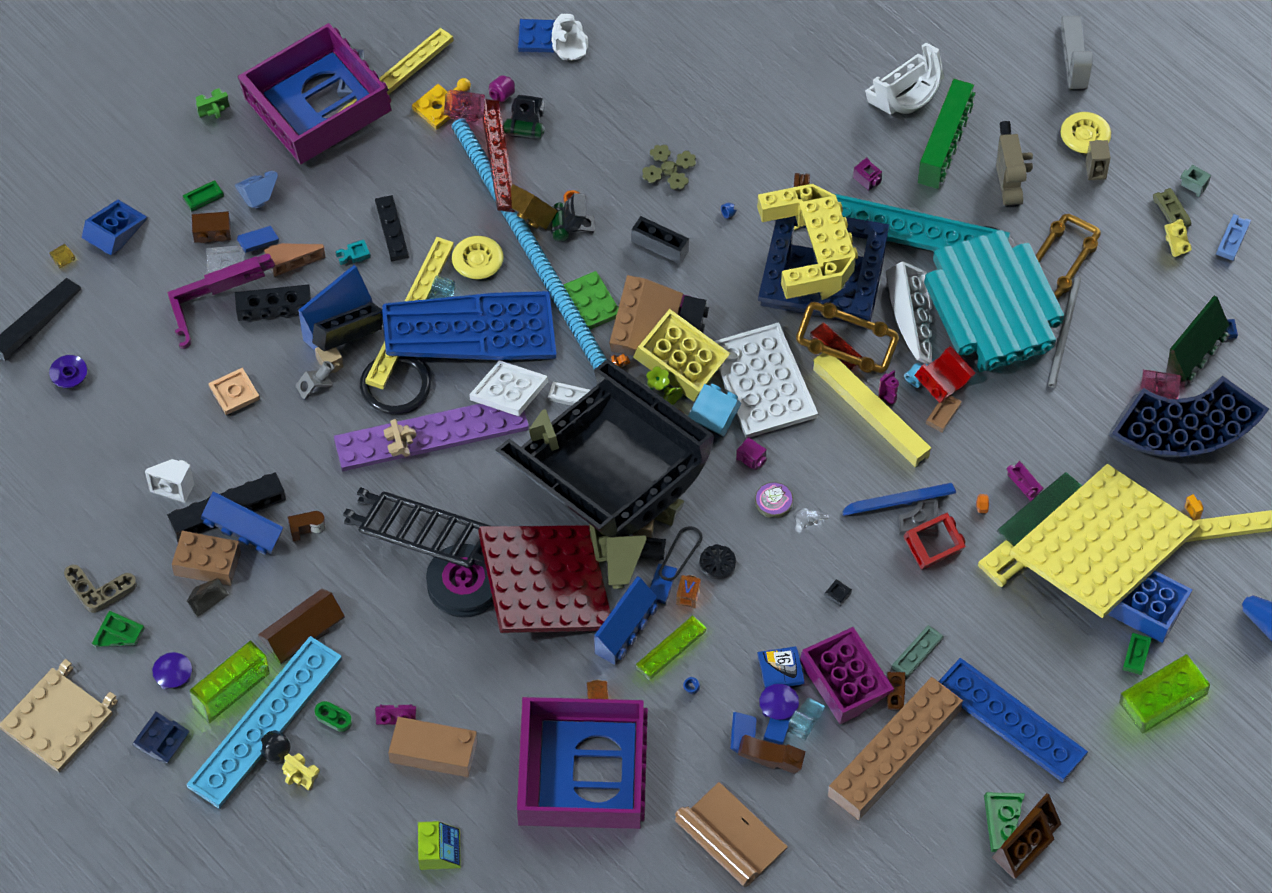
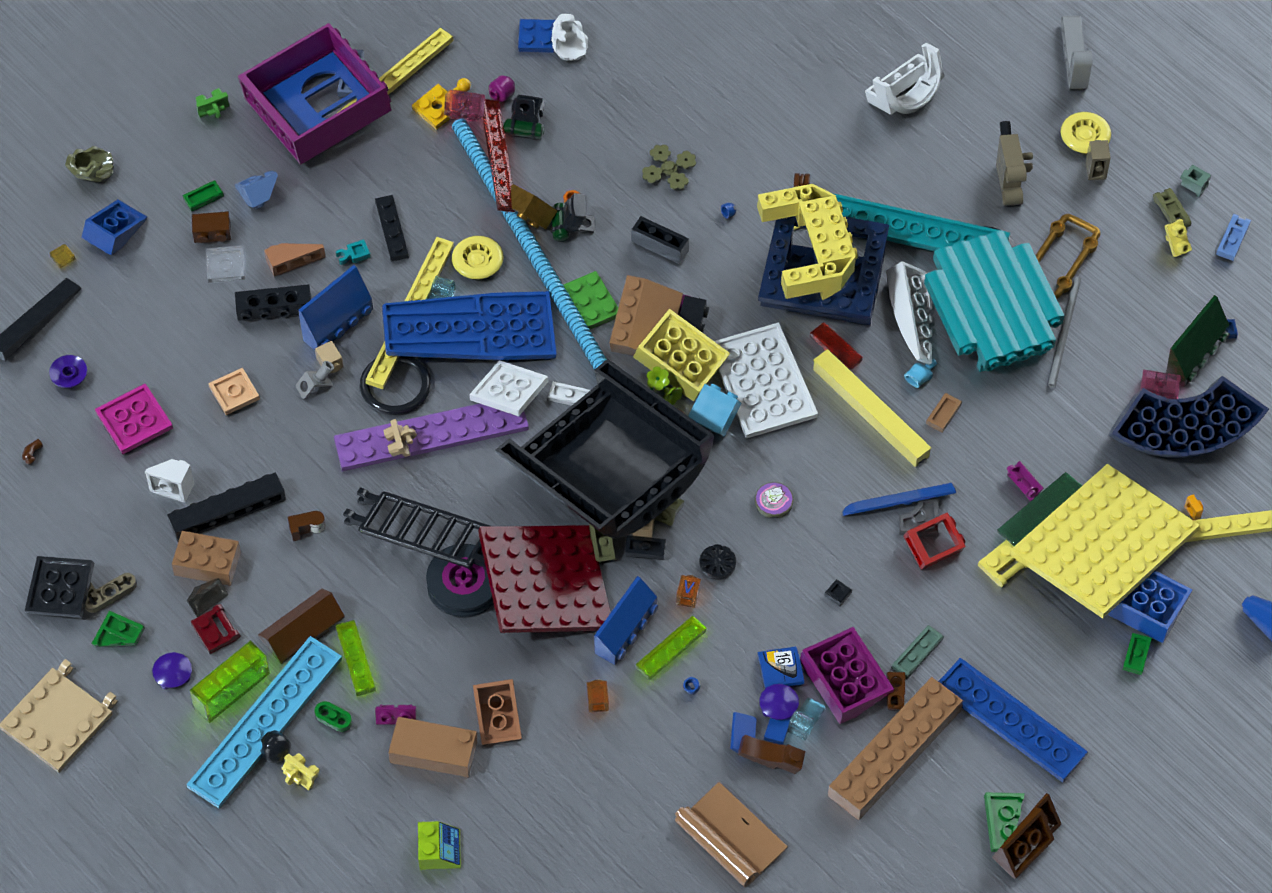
(29, 450): none -> reddish brown arm
(59, 587): none -> black plate
(90, 164): none -> olive hair
(133, 418): none -> dark pink plate
(160, 737): dark blue slope -> none
(209, 632): none -> dark red plate
(216, 283): magenta hinge -> none
(241, 523): blue slope -> none
(257, 239): blue tile -> none
(347, 326): black brick -> none
(355, 658): none -> clear neon green plate
(497, 711): none -> nougat slope
(543, 429): olive slope -> none
(558, 800): door -> none
(621, 360): orange plate -> none
(622, 558): olive slope -> none
(662, 587): blue tile -> none
(686, 560): black piece -> none
(751, 454): magenta window -> none
(806, 517): clear piece -> none
(829, 311): pearl gold bar -> none
(867, 174): magenta window -> none
(888, 387): magenta hinge -> none
(945, 374): red panel -> none
(946, 134): green brick -> none
(982, 503): orange tile -> none
(1164, 693): clear neon green brick -> none

